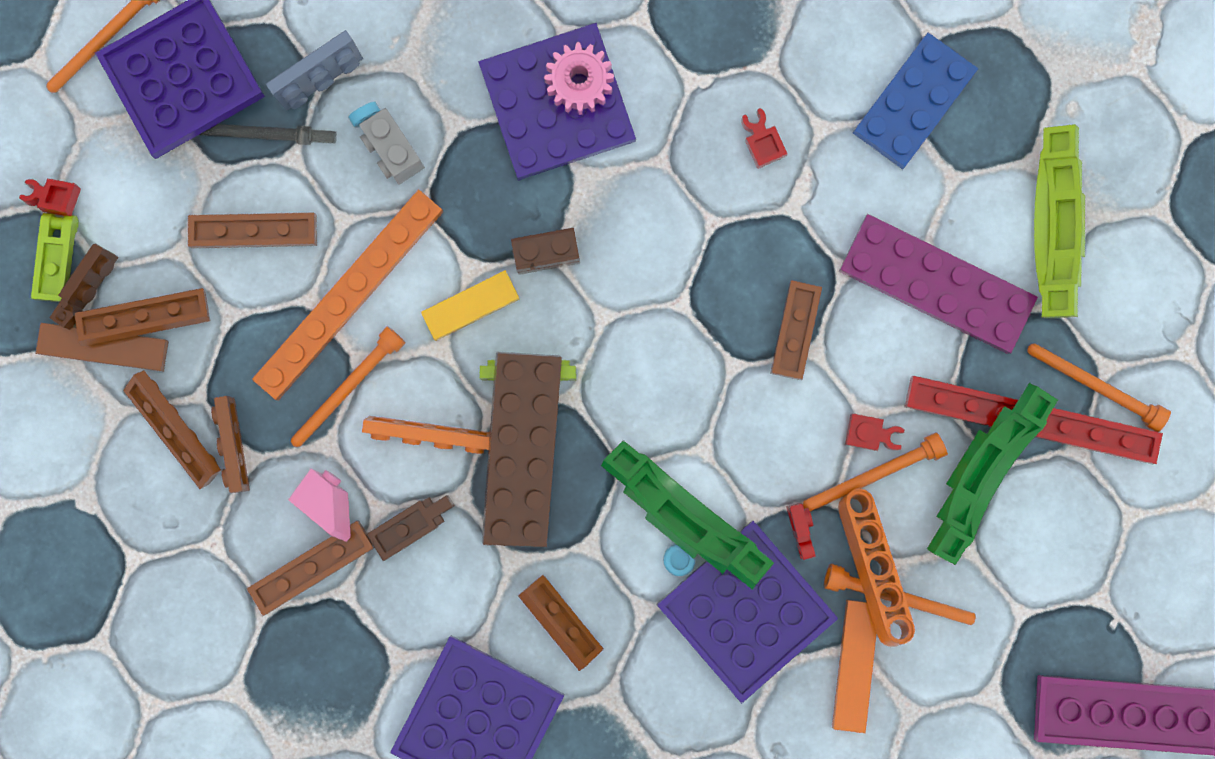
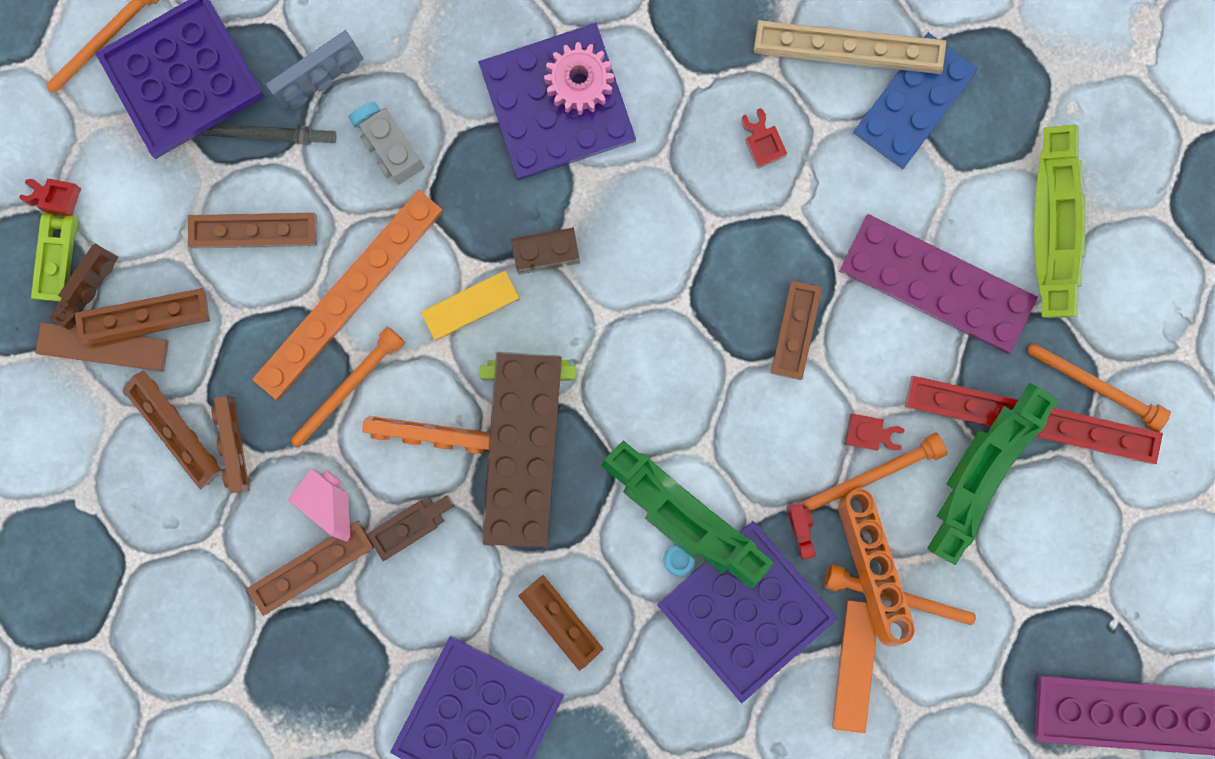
(850, 47): none -> tan tile

